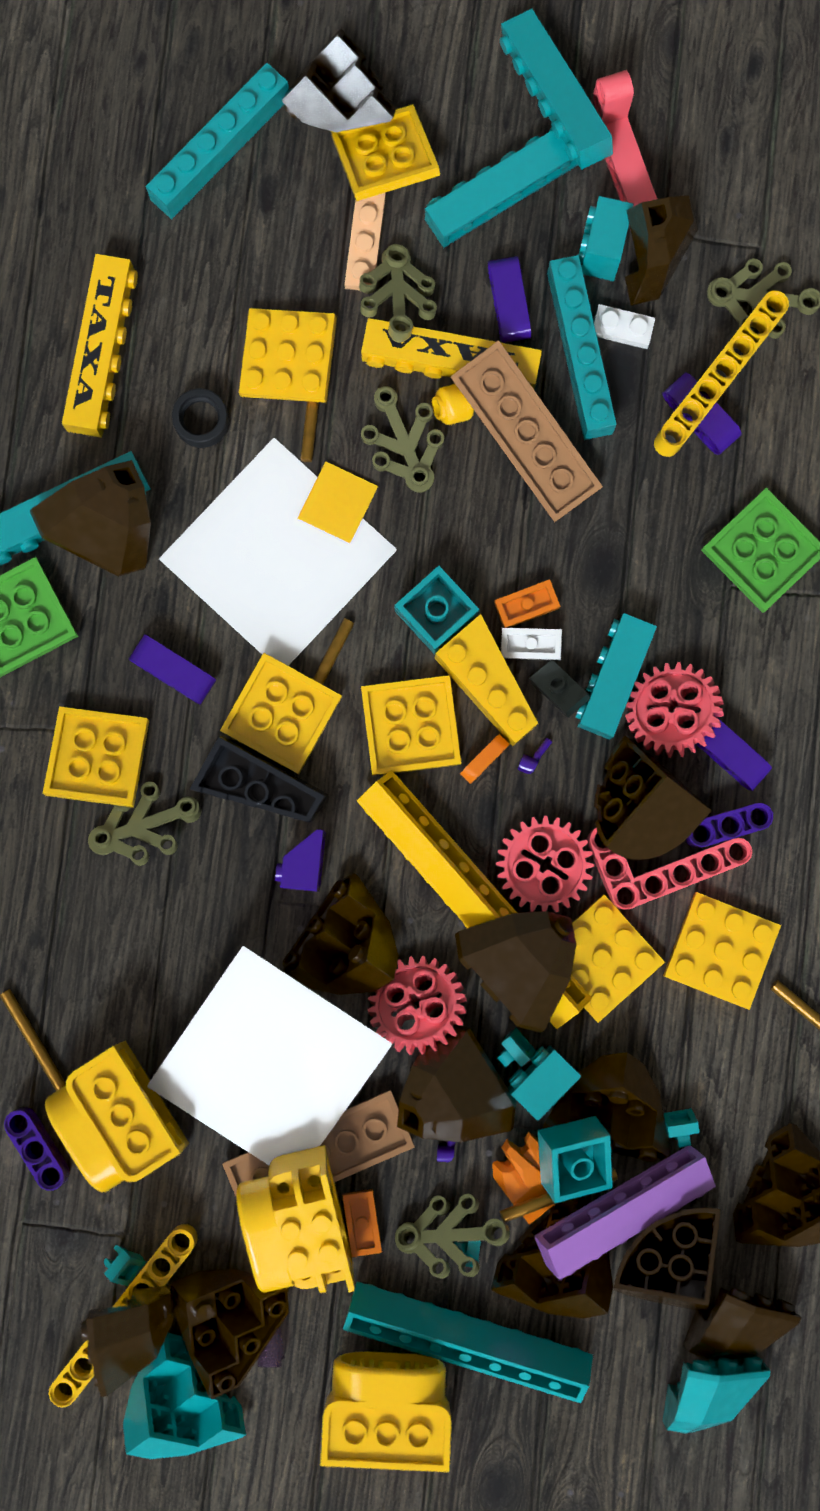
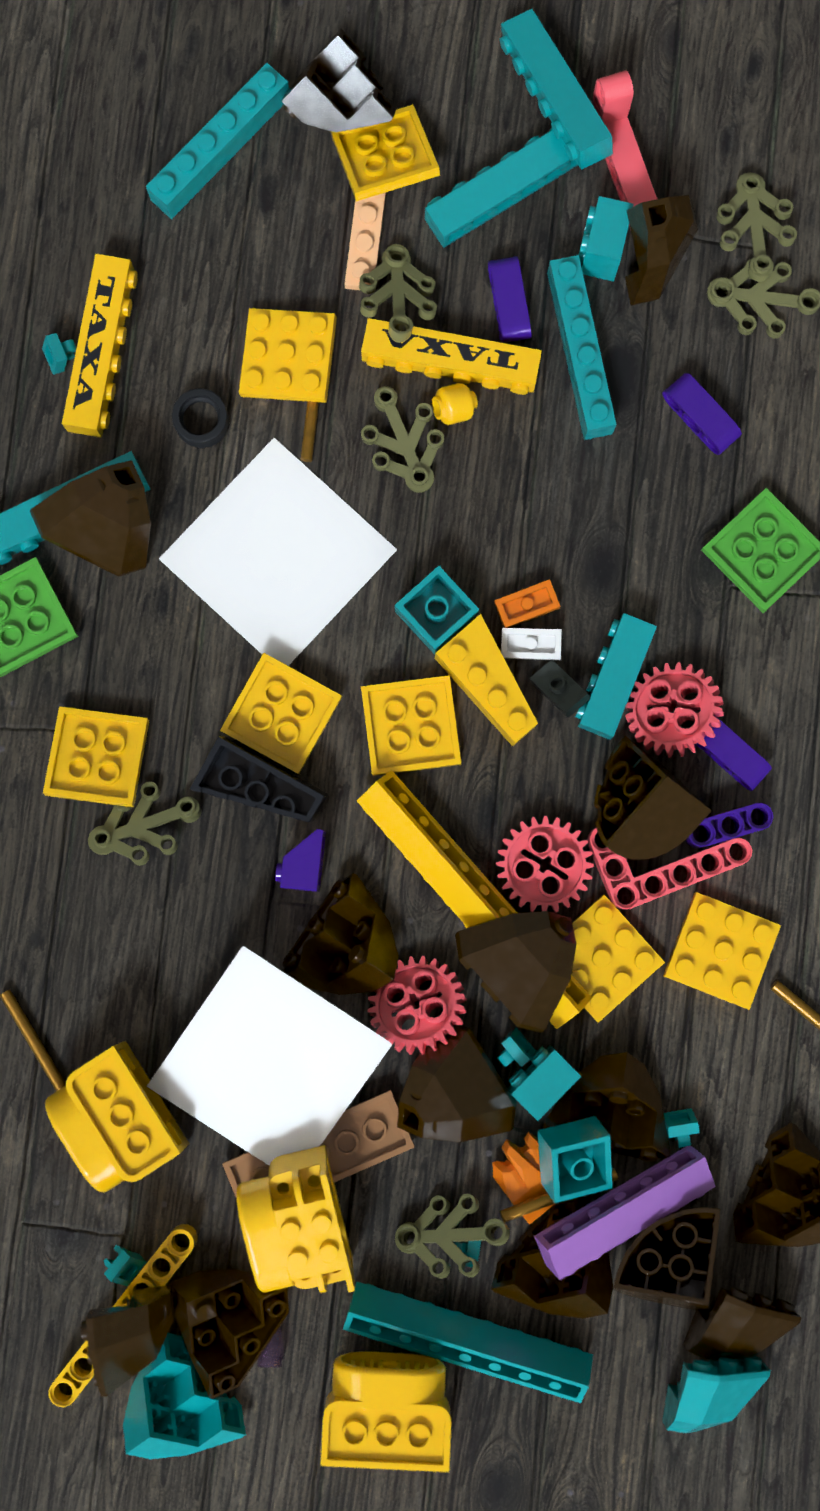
(36, 1164): dark purple beam -> none
(57, 352): none -> teal tile
(172, 669): dark purple beam -> none
(333, 651): pearl gold bar -> none
(337, 502): yellow sticker -> none
(362, 1223): orange plate -> none
(445, 1153): dark purple hand -> none
(485, 758): orange beam -> none
(526, 431): medium nougat plate -> none
(528, 763): dark purple hand -> none
(623, 326): white plate -> none
(730, 364): yellow beam -> none
(756, 221): none -> olive plant

